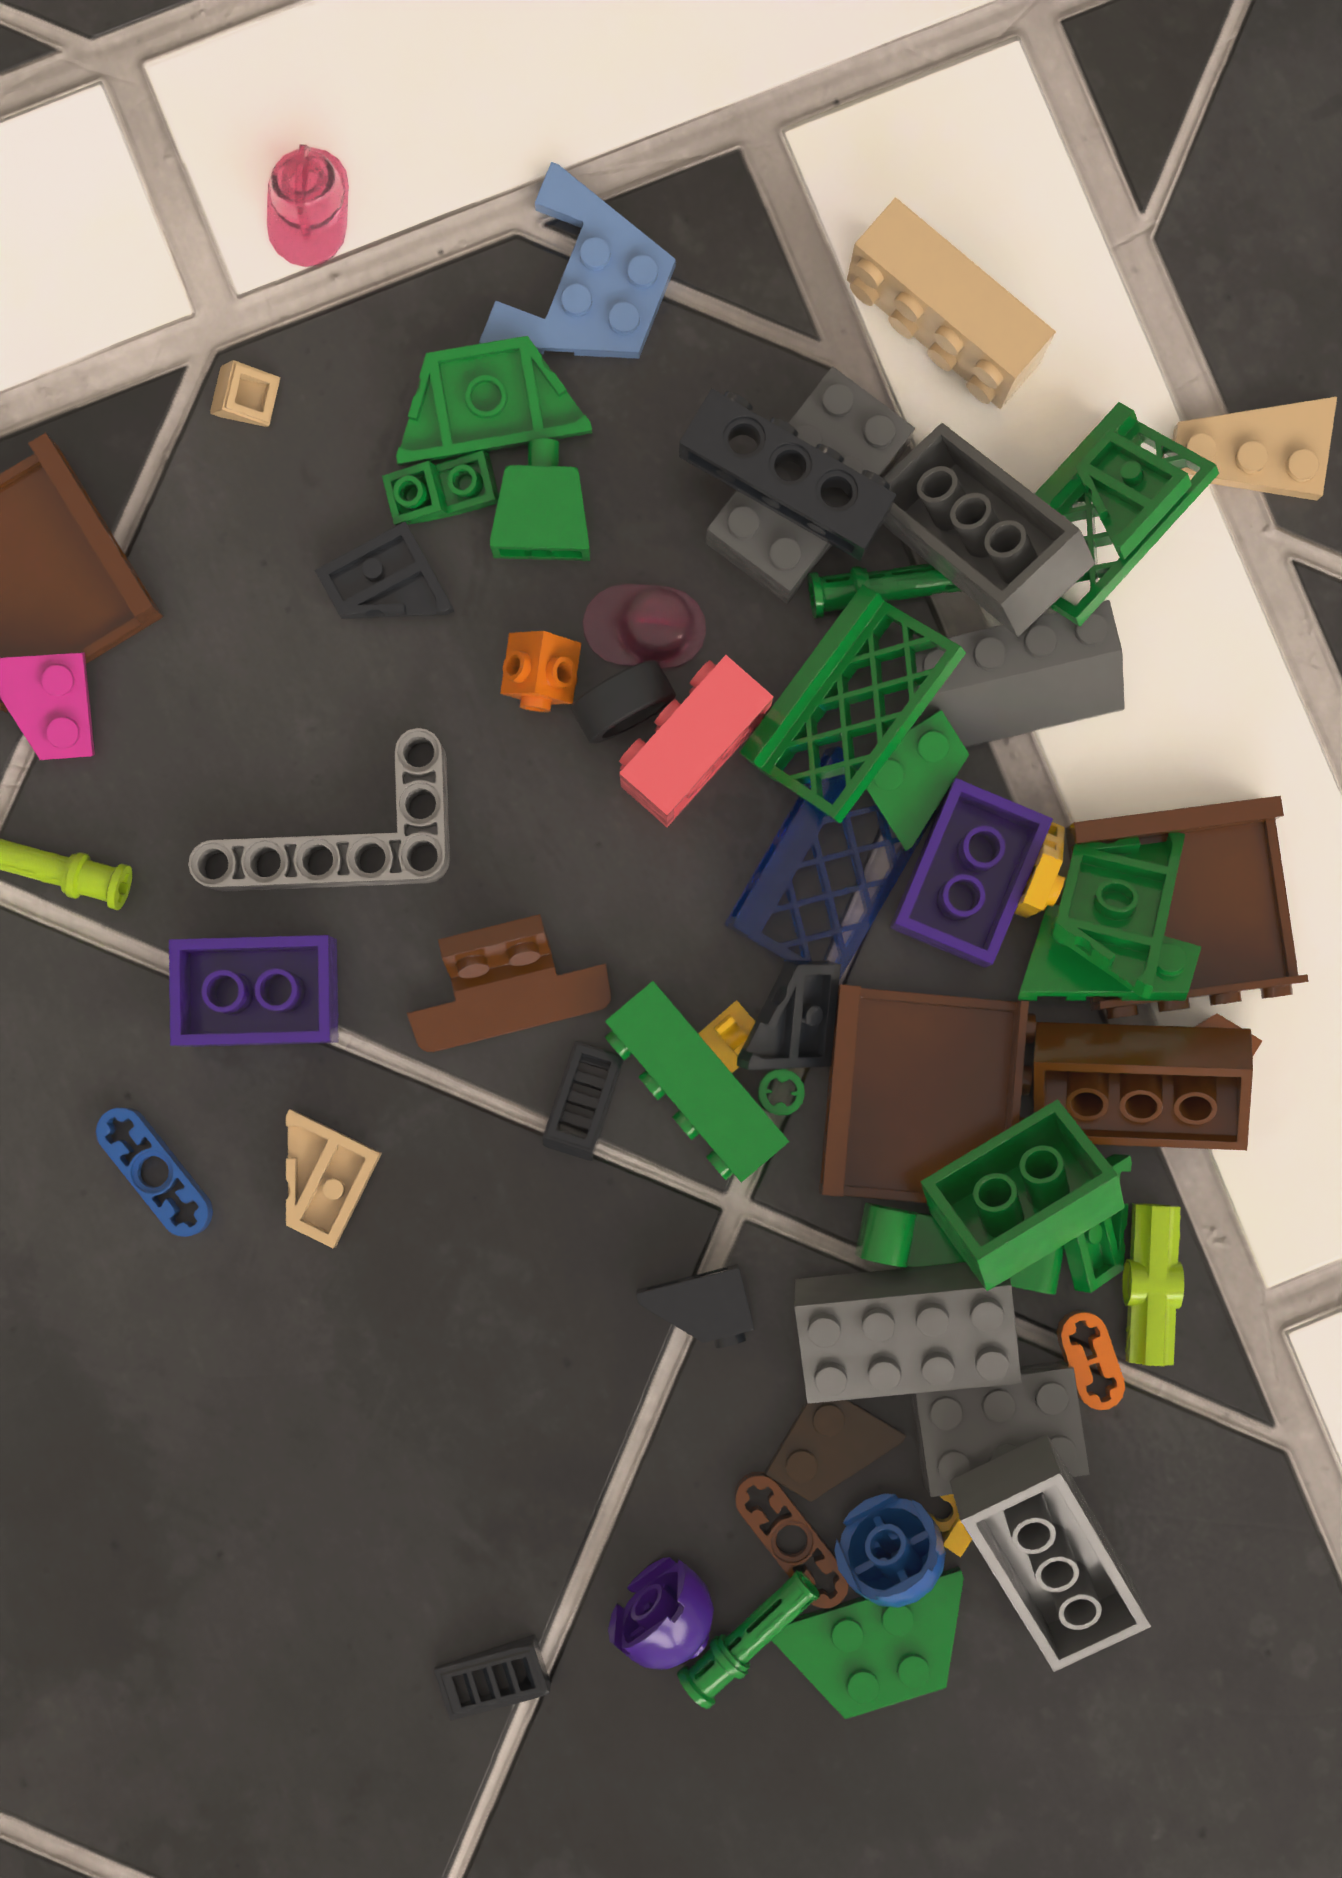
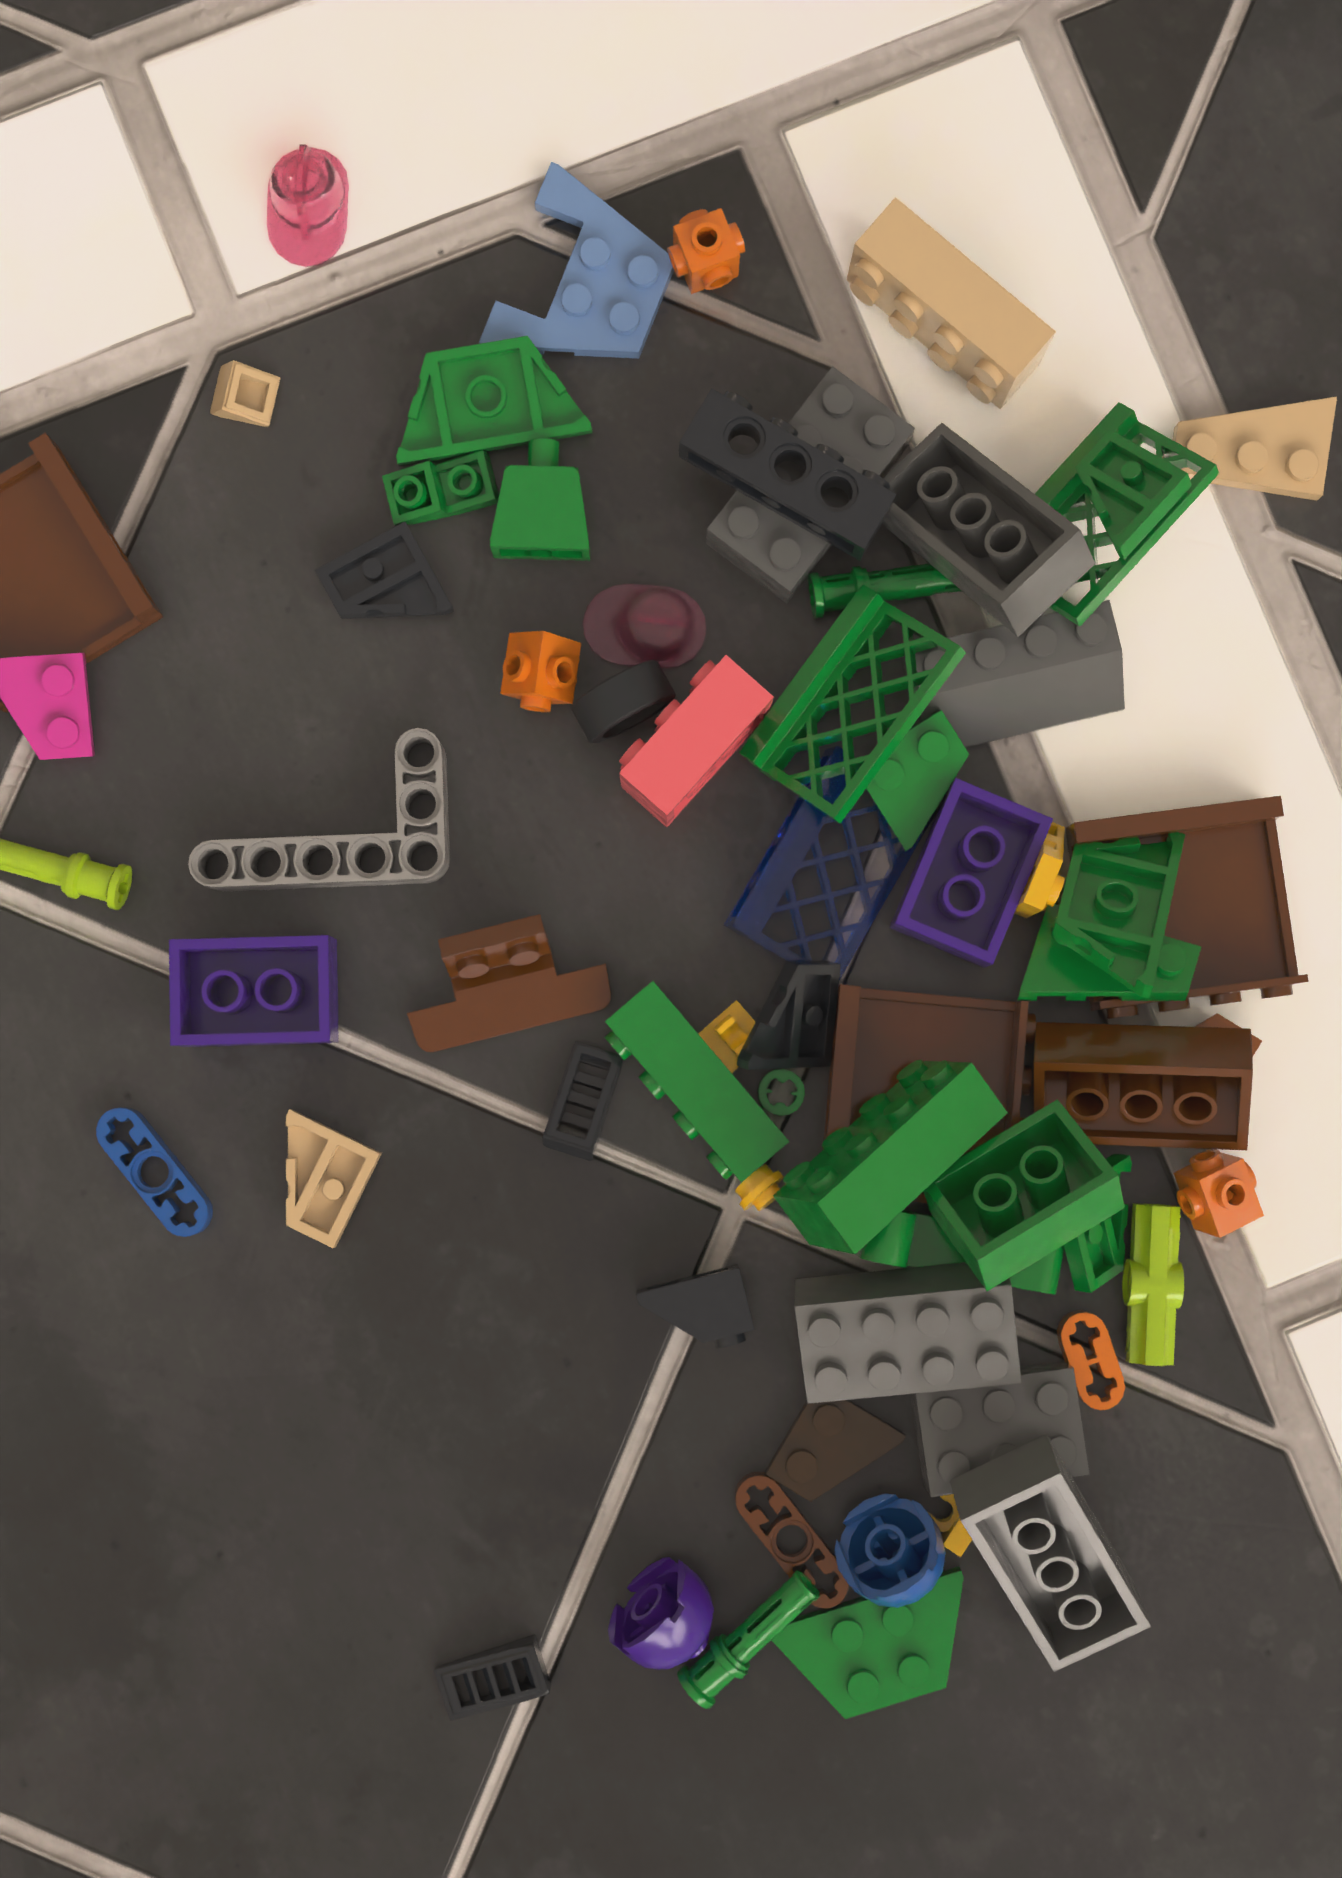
(703, 265): none -> orange brick
(759, 1188): none -> yellow plate
(889, 1154): none -> green brick
(1218, 1193): none -> orange brick

